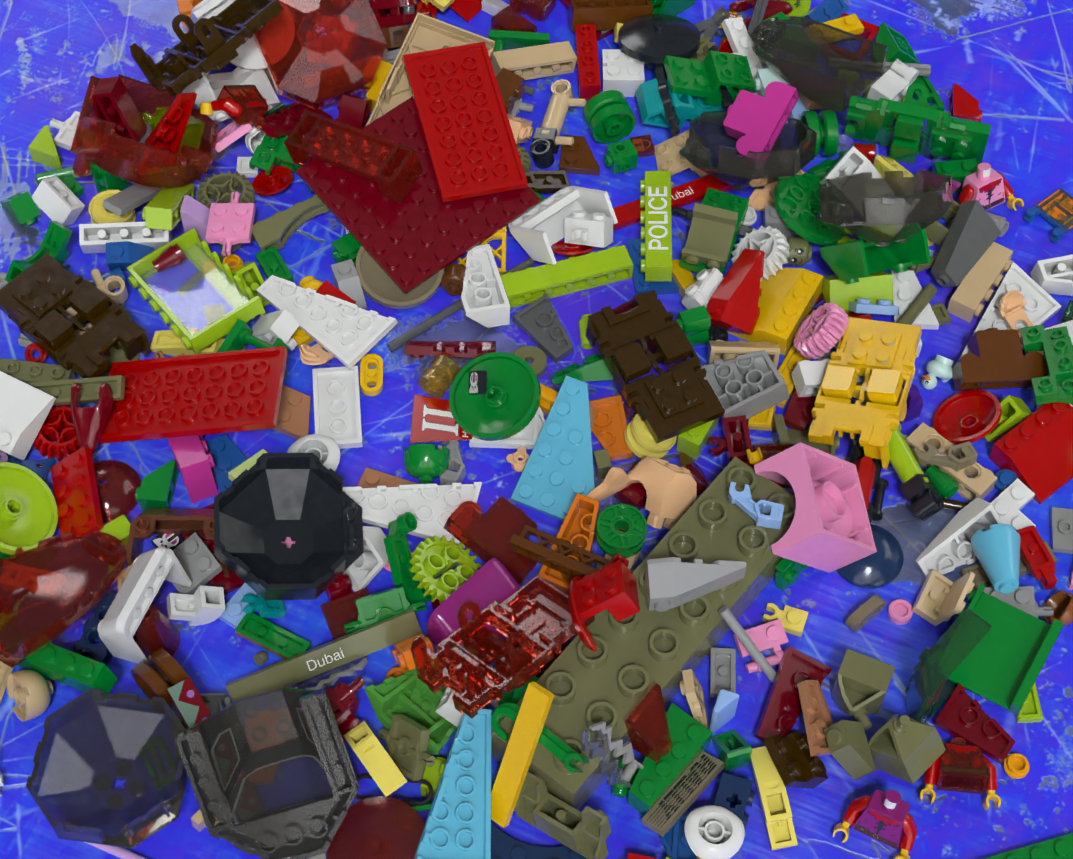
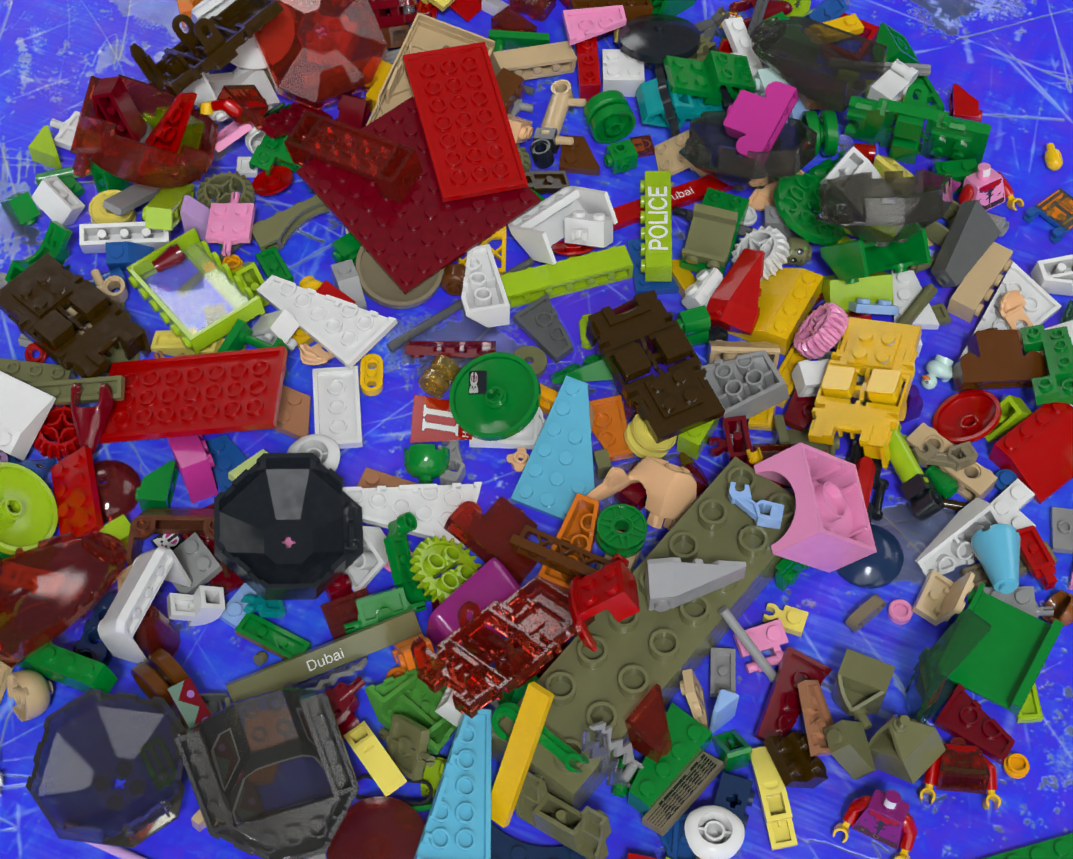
(591, 22): none -> bright pink wing
(1053, 157): none -> yellow cylinder

